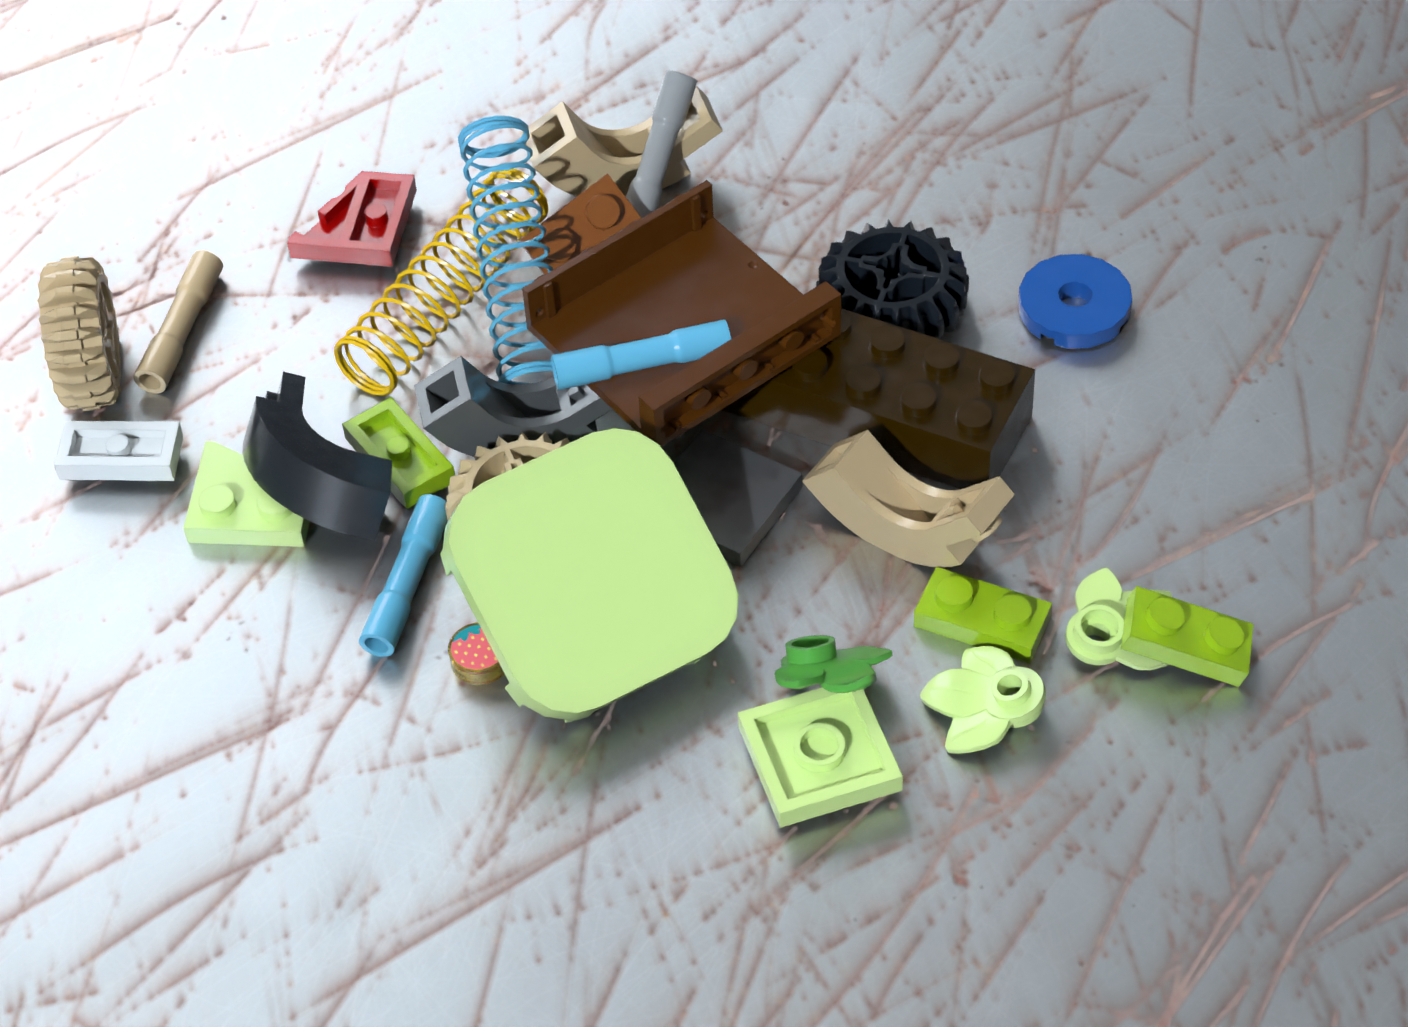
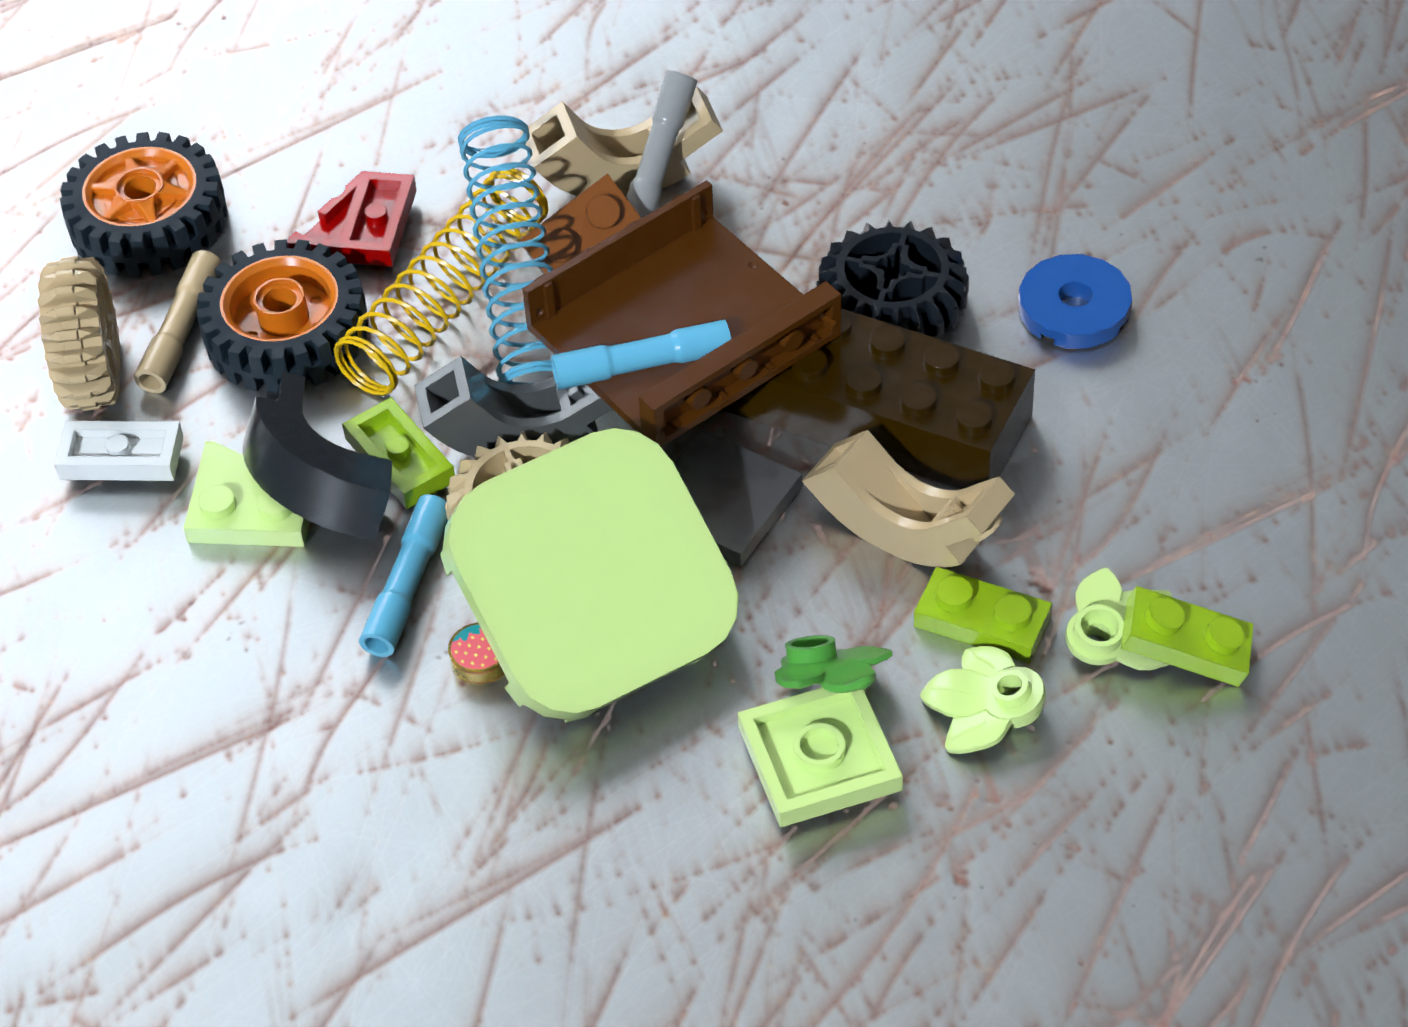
(143, 203): none -> black wheel
(280, 313): none -> wheel

